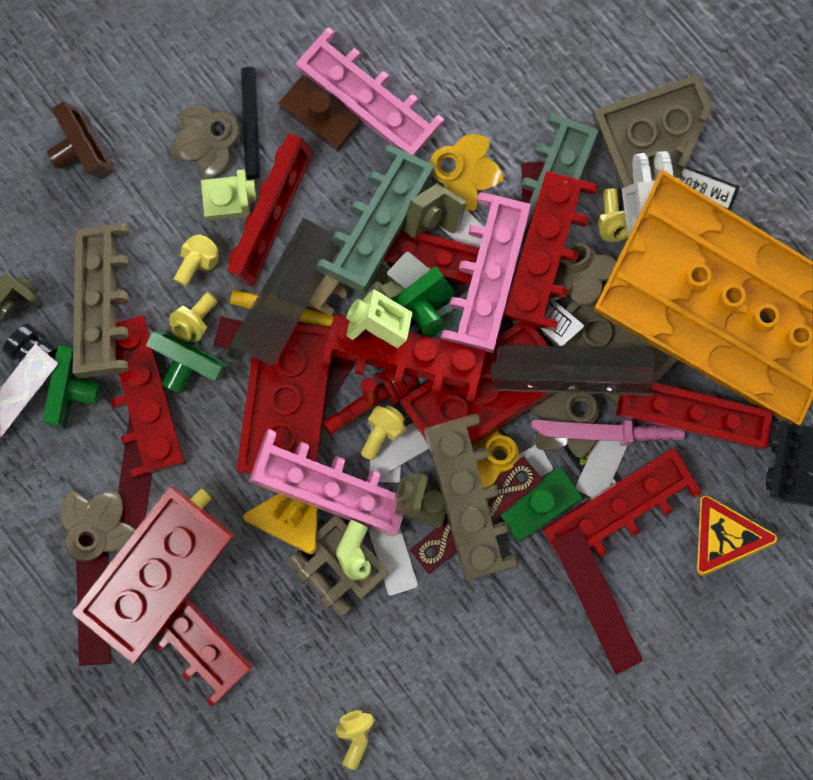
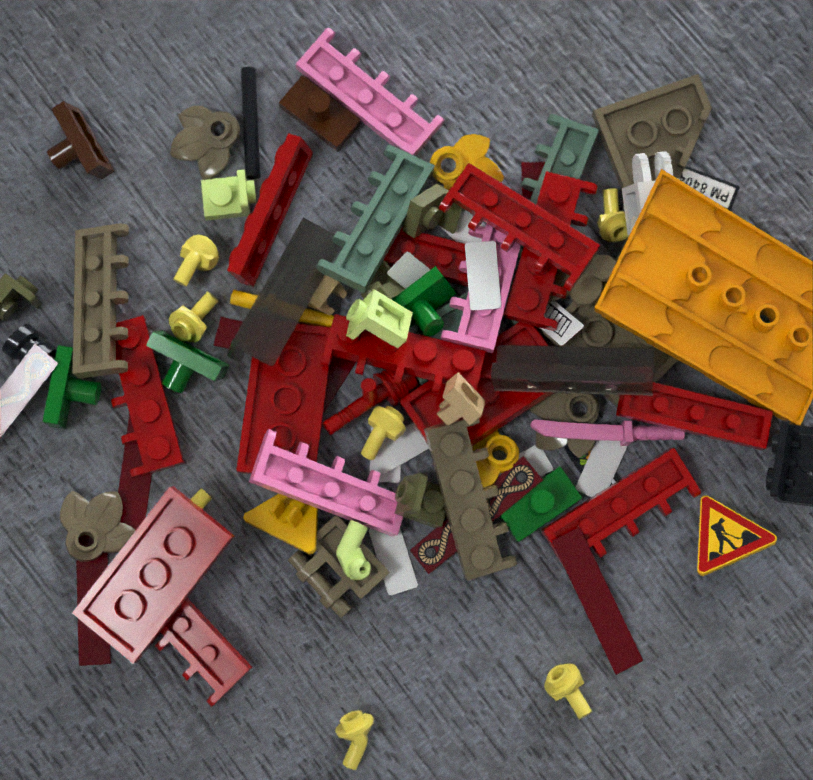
(460, 401): none -> tan tile
(483, 275): none -> white sticker
(521, 223): none -> red hinge
(565, 682): none -> light yellow plate

